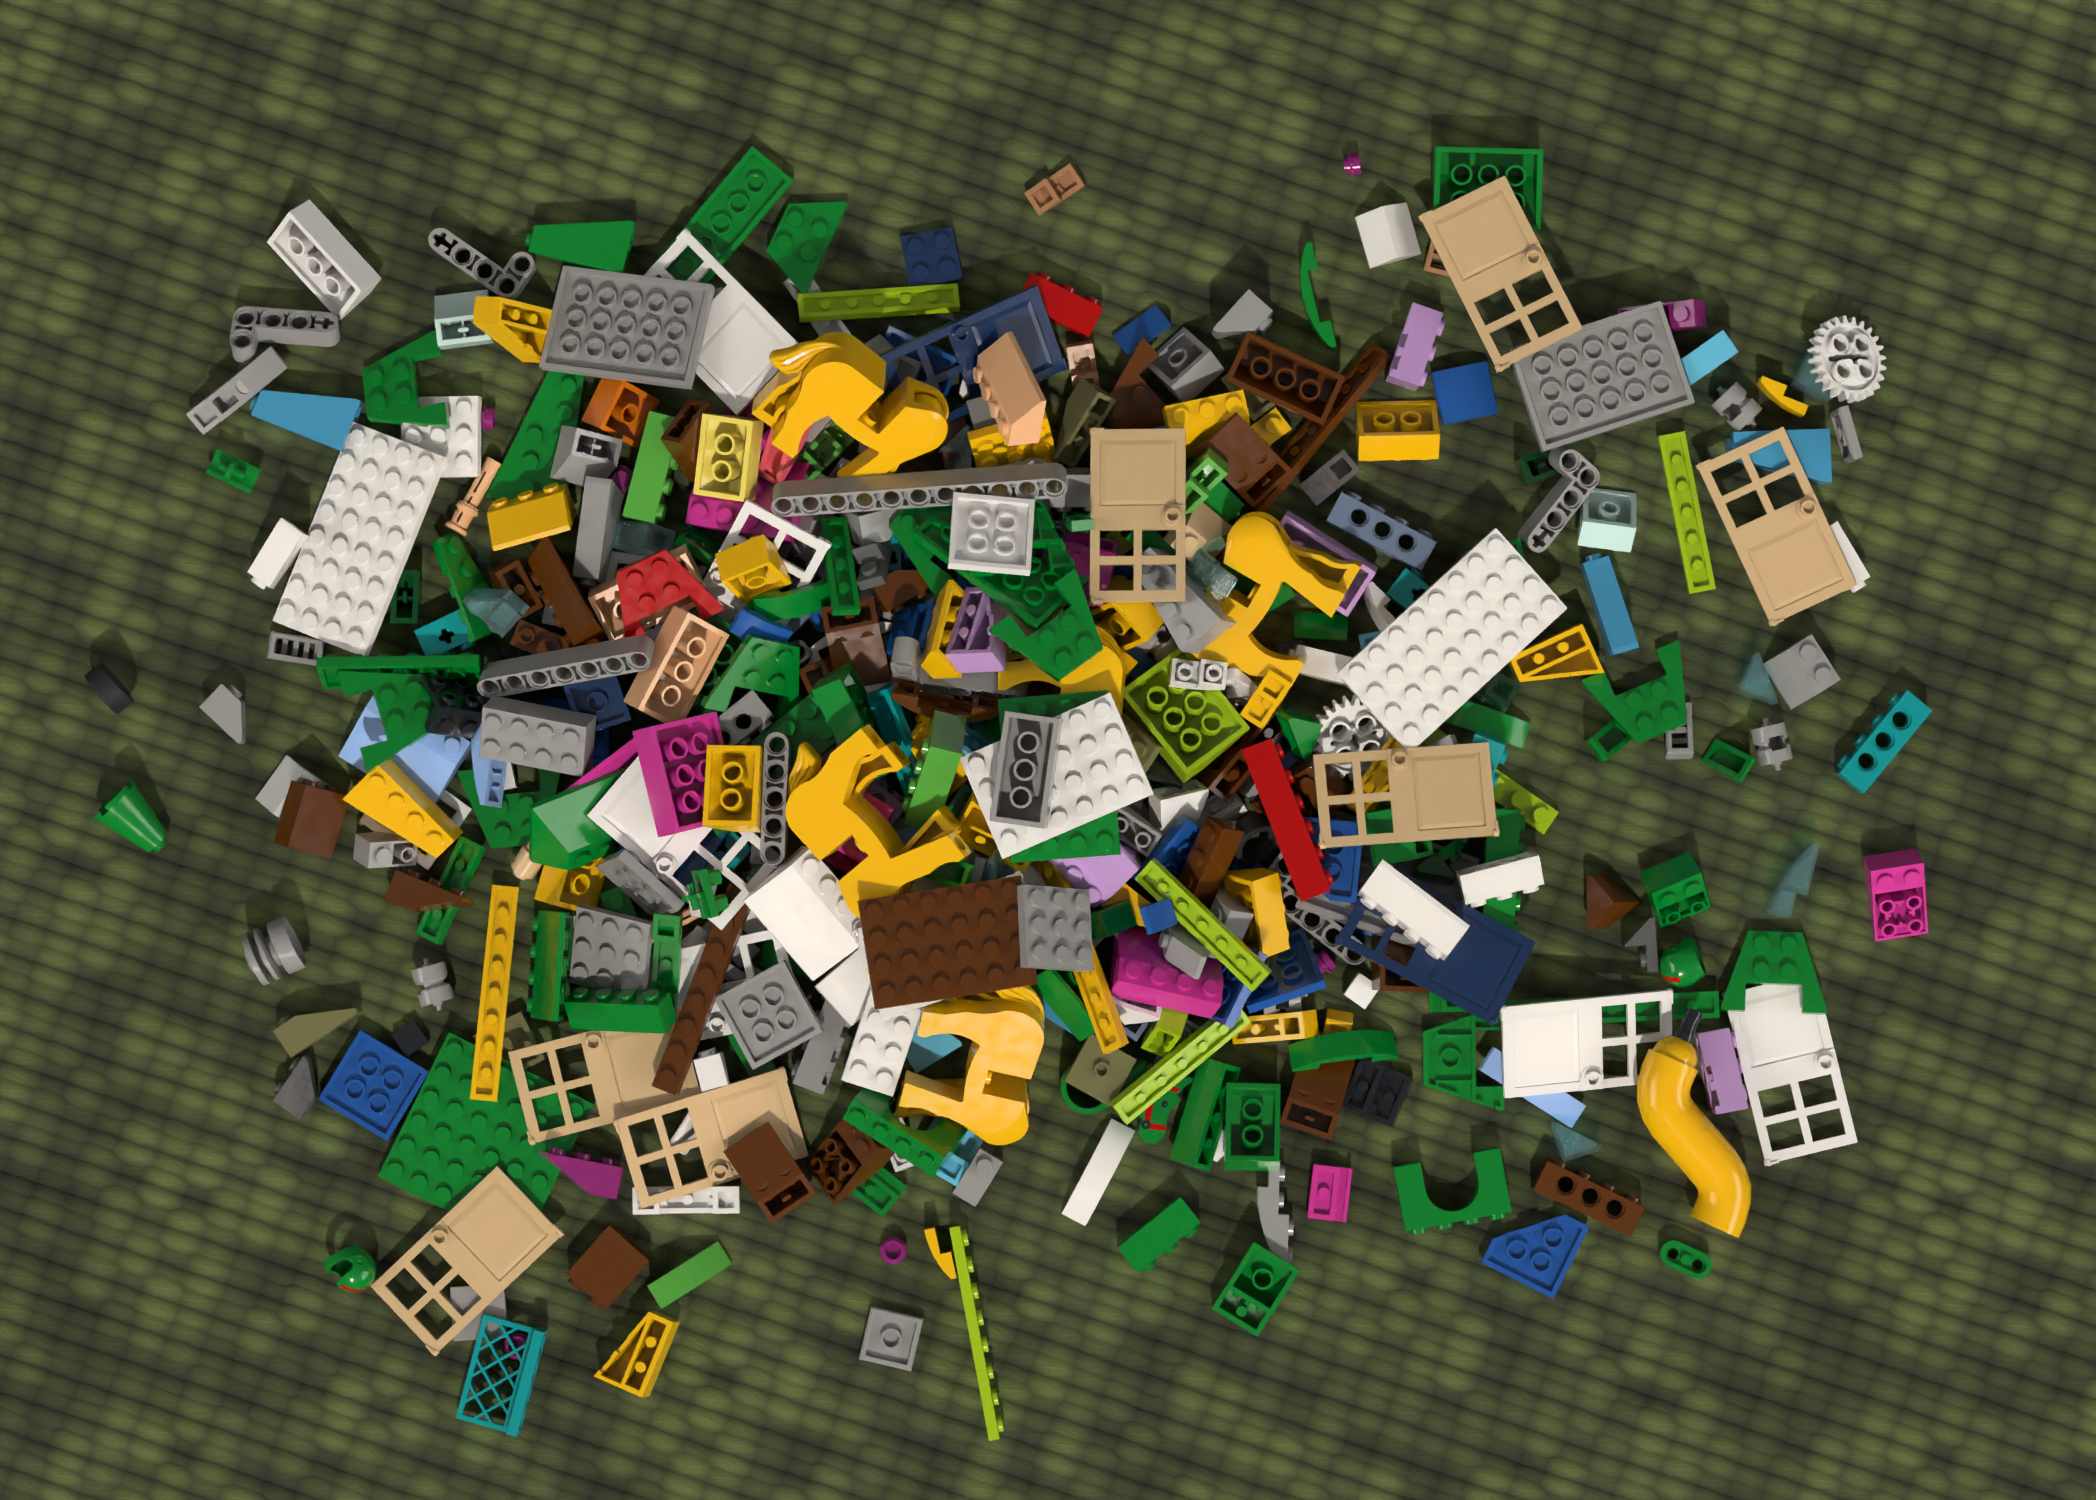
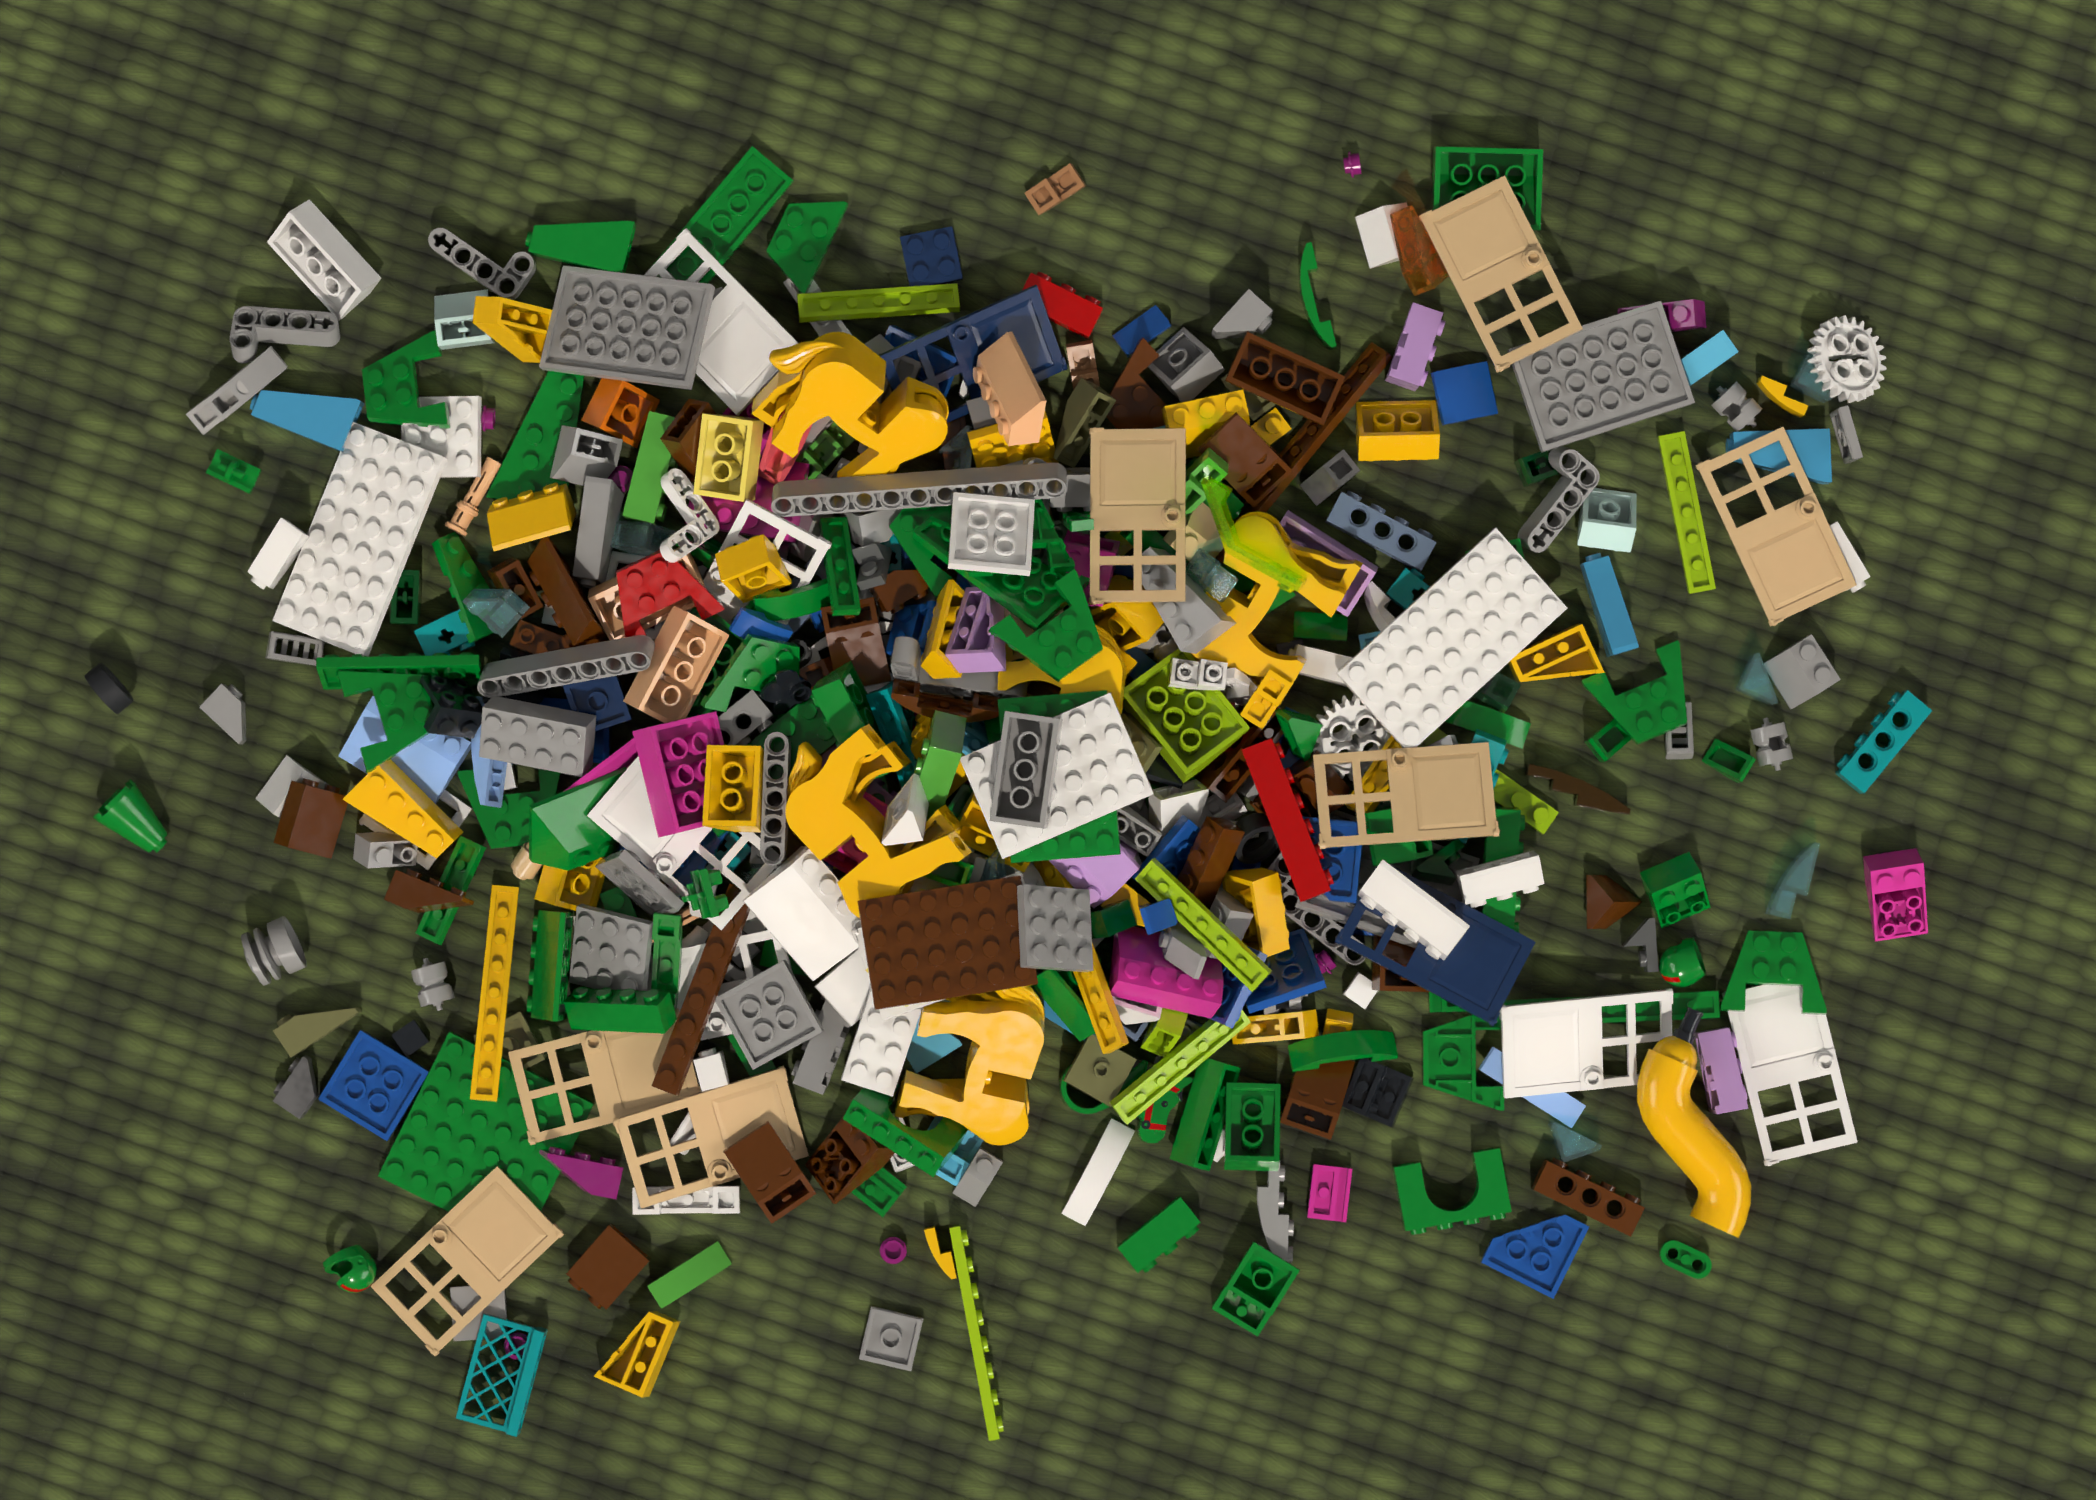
(694, 525): none -> white beam
(786, 691): none -> black plate
(906, 814): none -> white slope
(1217, 495): none -> clear neon green windscreen
(1416, 252): none -> clear orange slope
(1585, 793): none -> dark brown slope

